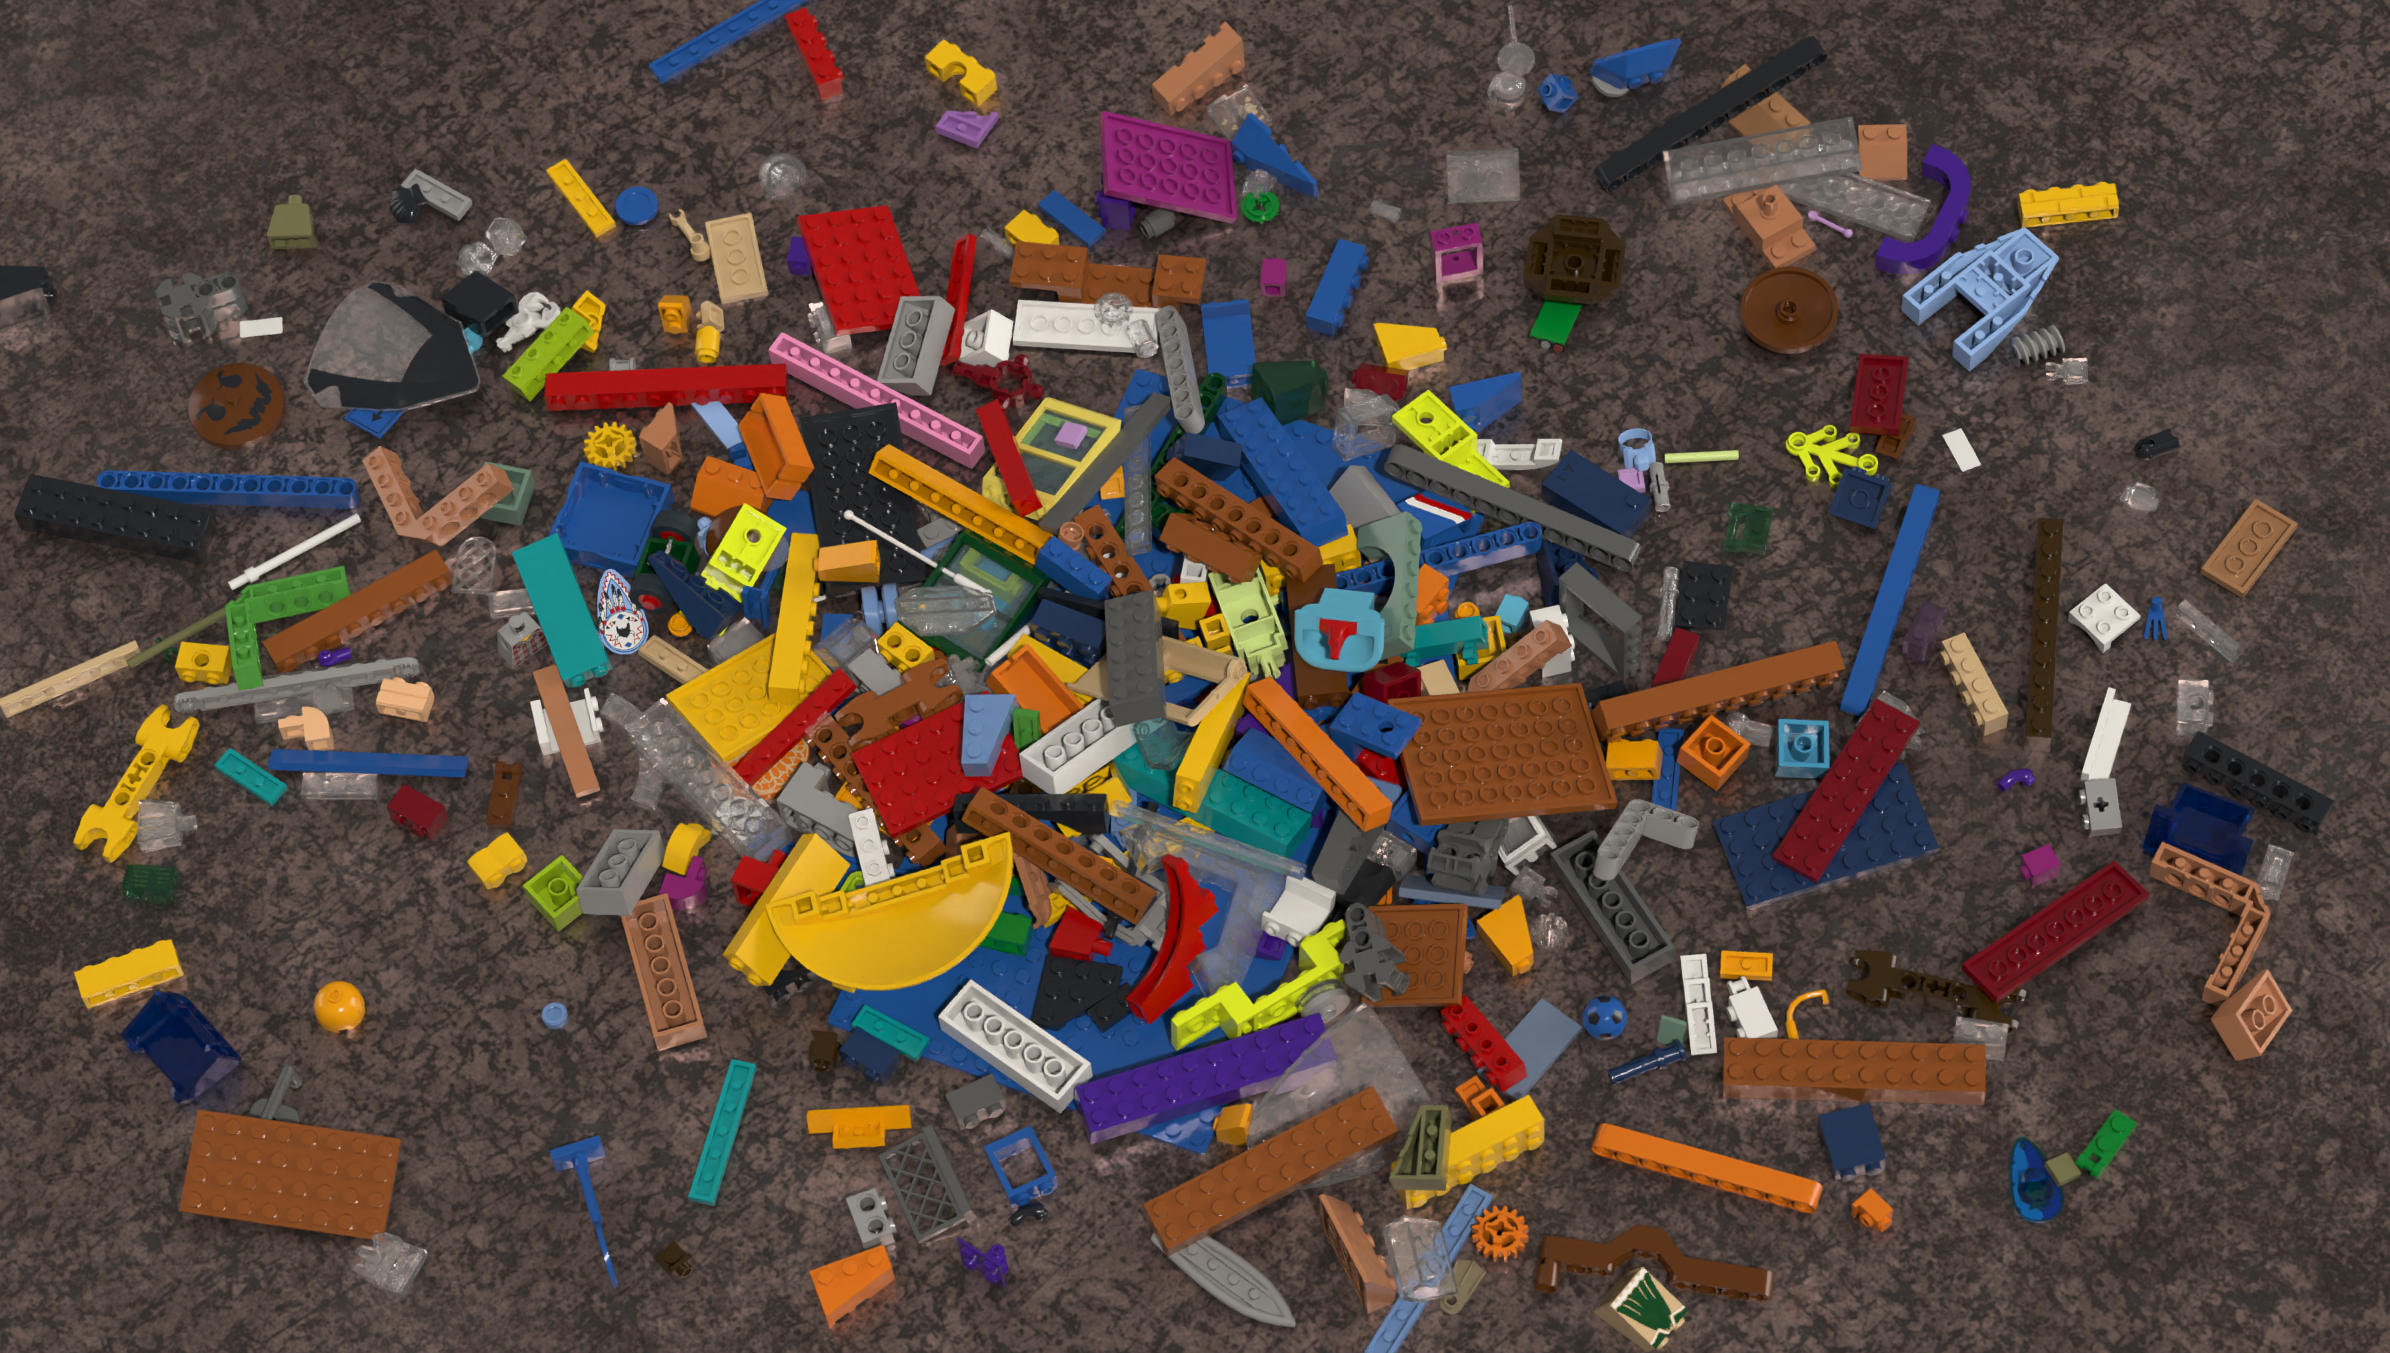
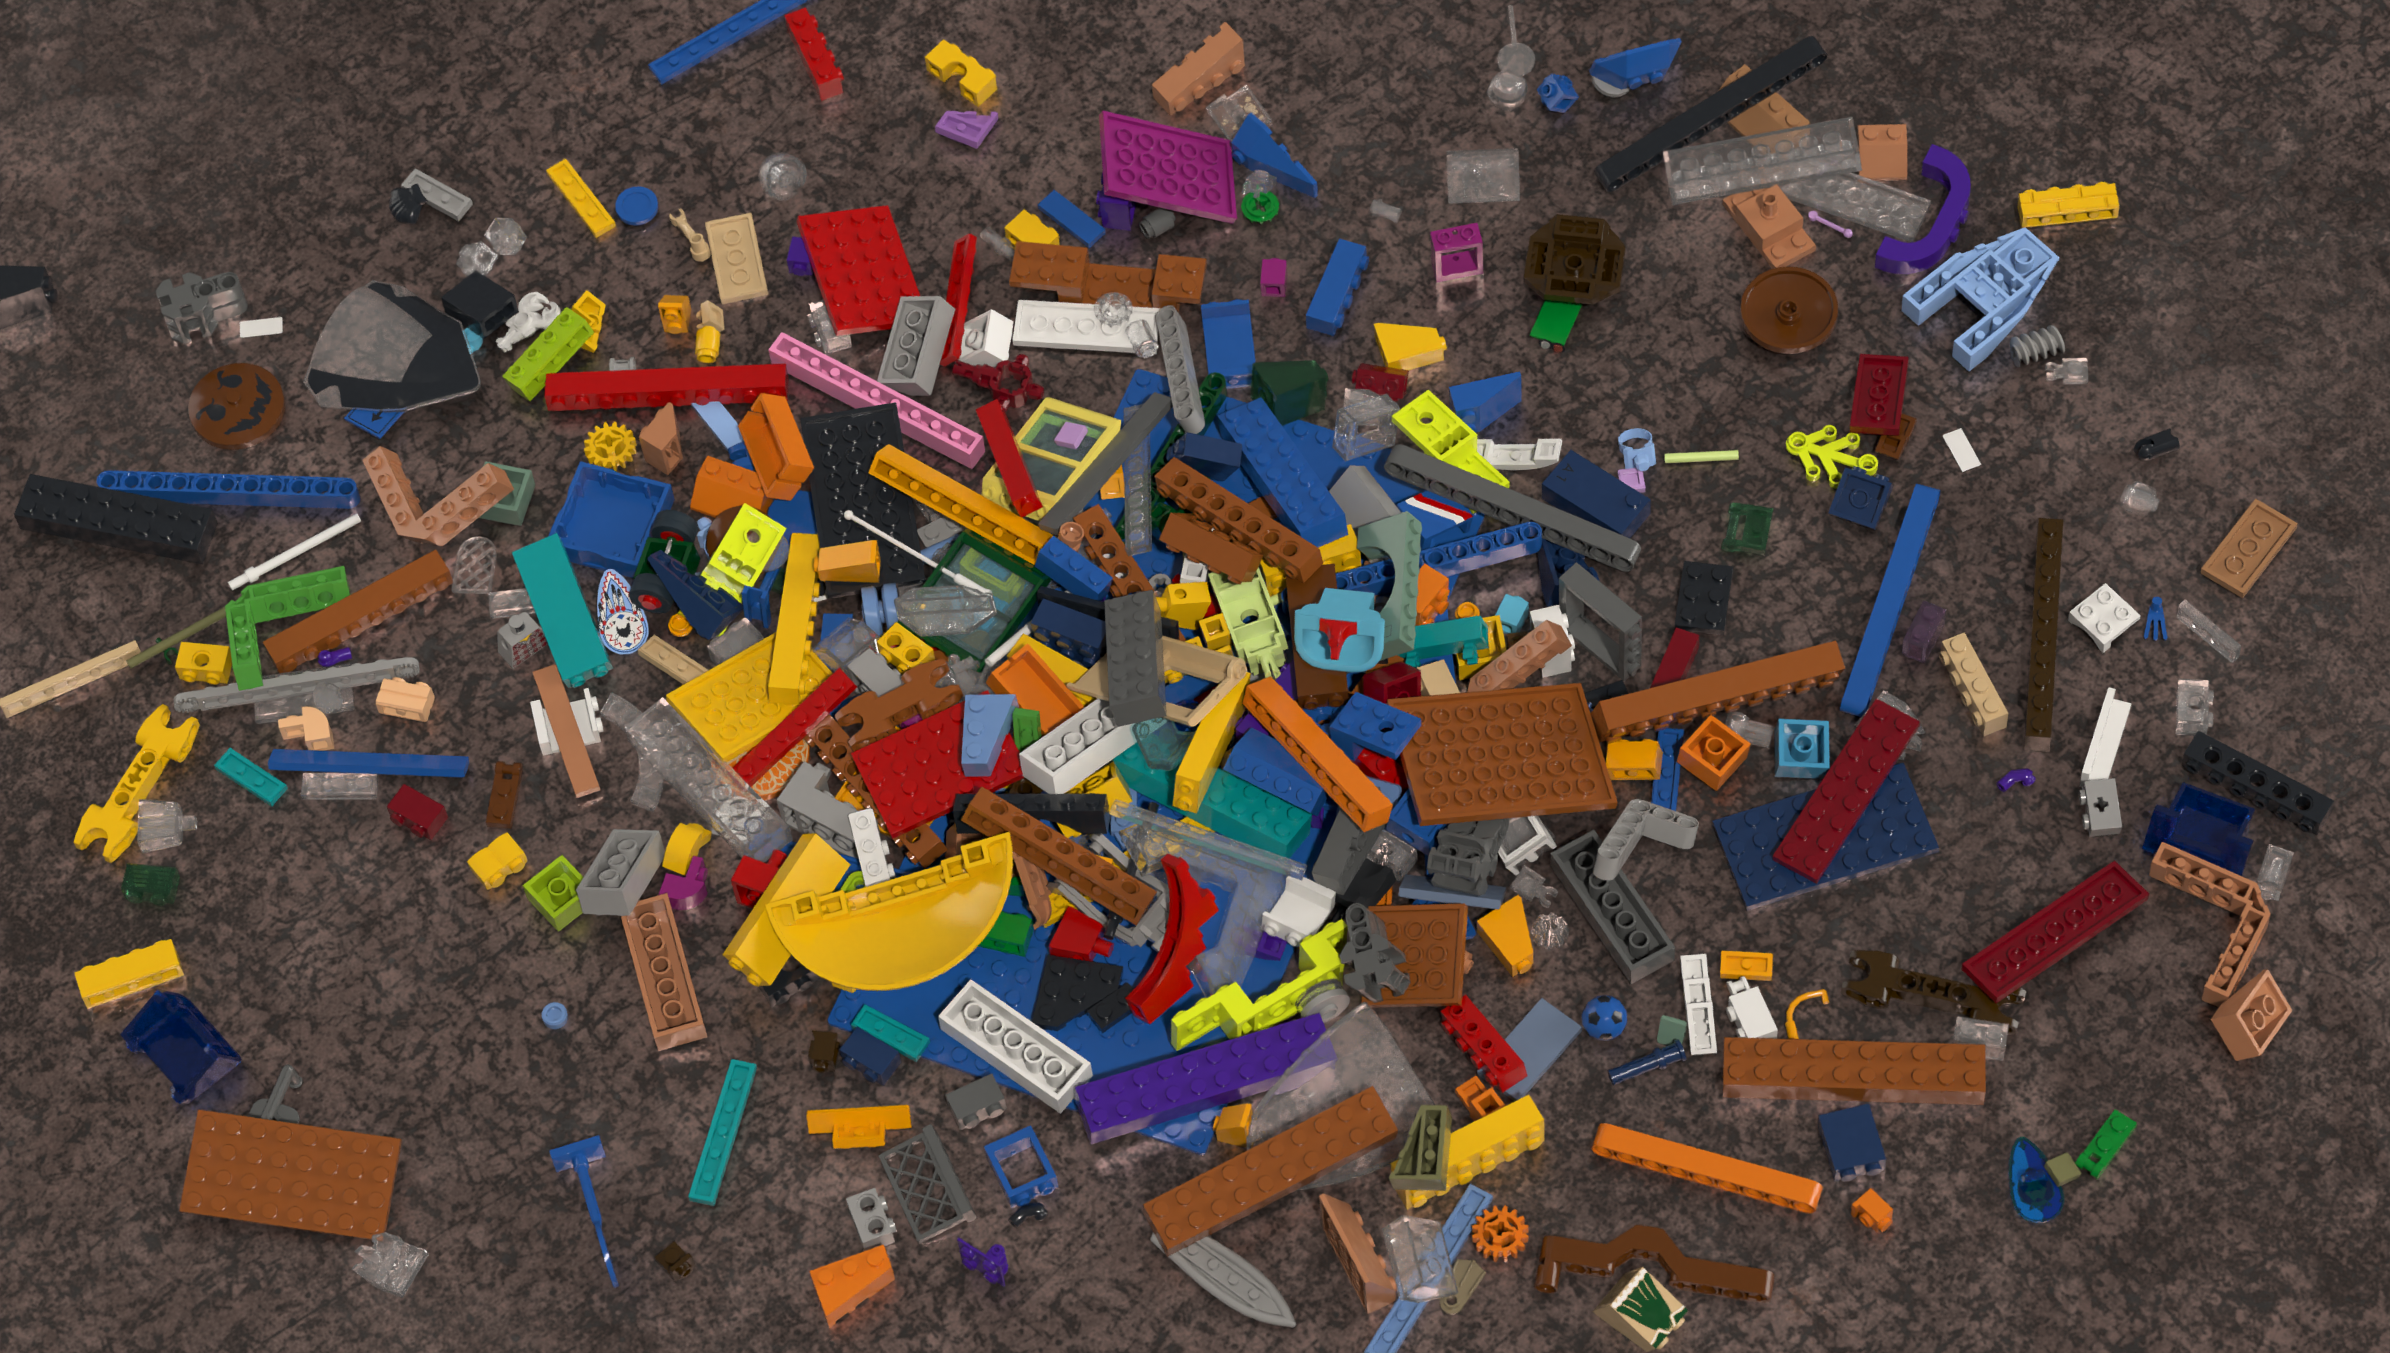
(292, 225): olive torso -> none
(339, 1006): light orange cylinder -> none
(1661, 499): light grey pin -> none
(1669, 579): clear pin -> none
(2039, 865): magenta brick -> none

